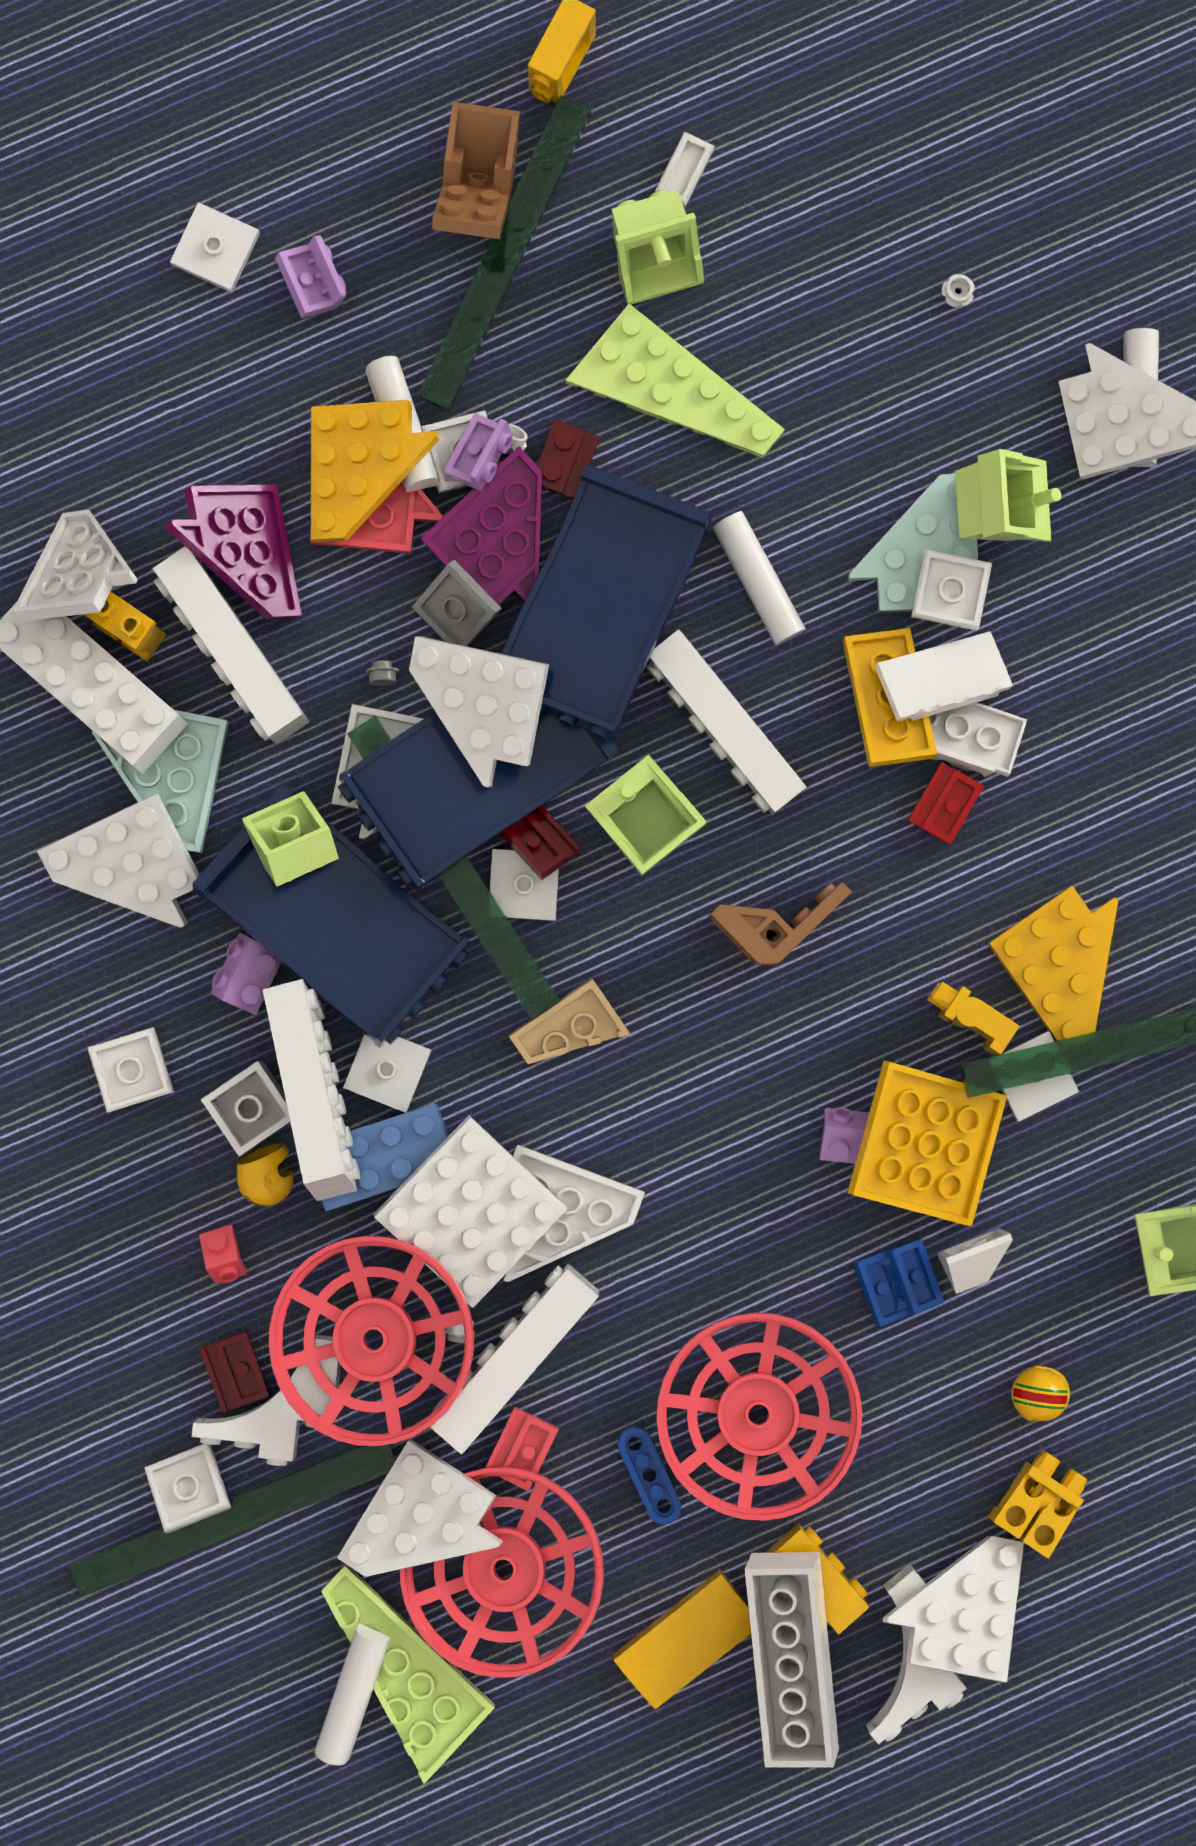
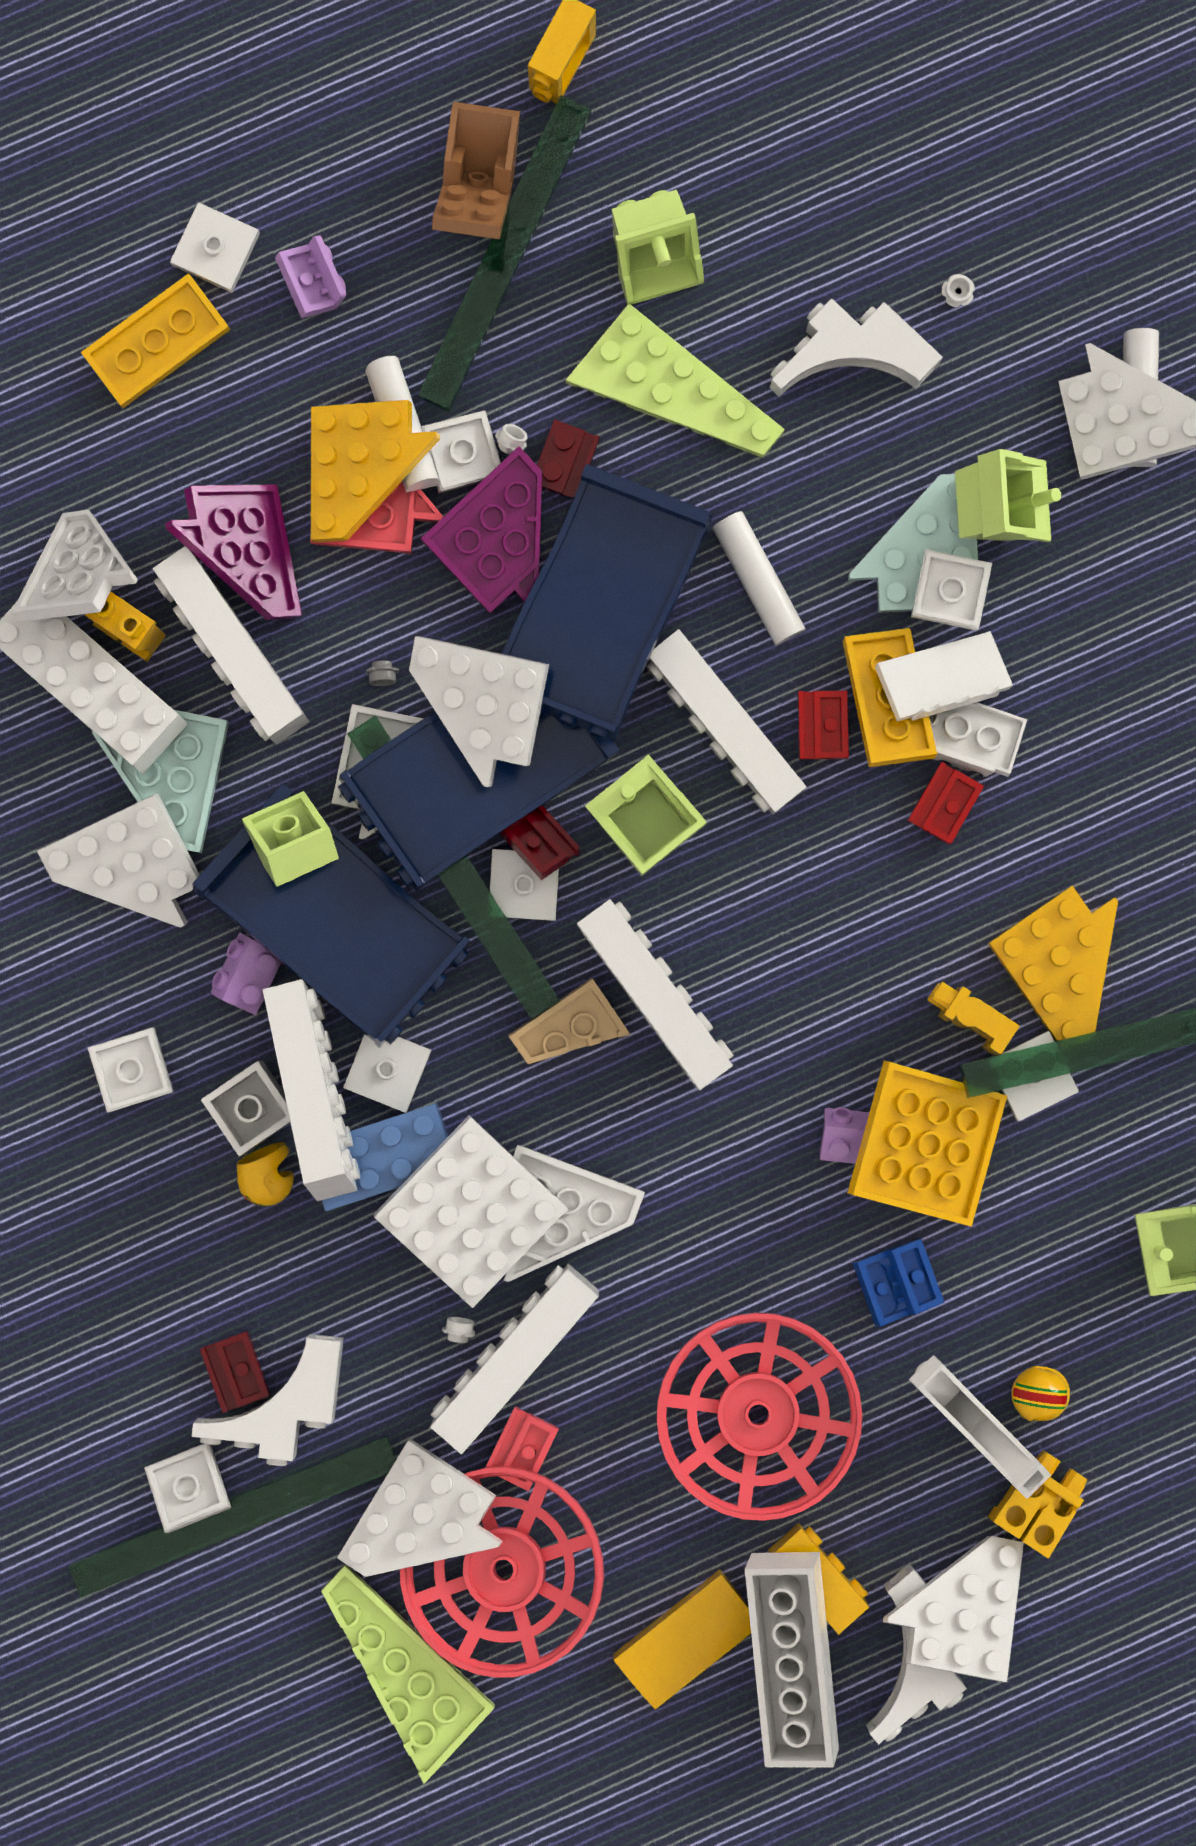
(155, 340): none -> yellow plate
(222, 1254): coral bracket -> none
(351, 1346): coral dish -> none
(351, 1695): white brick -> none
(456, 606): light grey plate -> none
(479, 451): lavender bracket -> none
(650, 1490): blue plate -> none
(654, 994): none -> white brick
(686, 167): white tile -> none
(748, 926): medium nougat bracket -> none
(823, 725): none -> red plate
(839, 341): none -> white arch
(975, 1259): white slope -> none
(980, 1426): none -> white arch

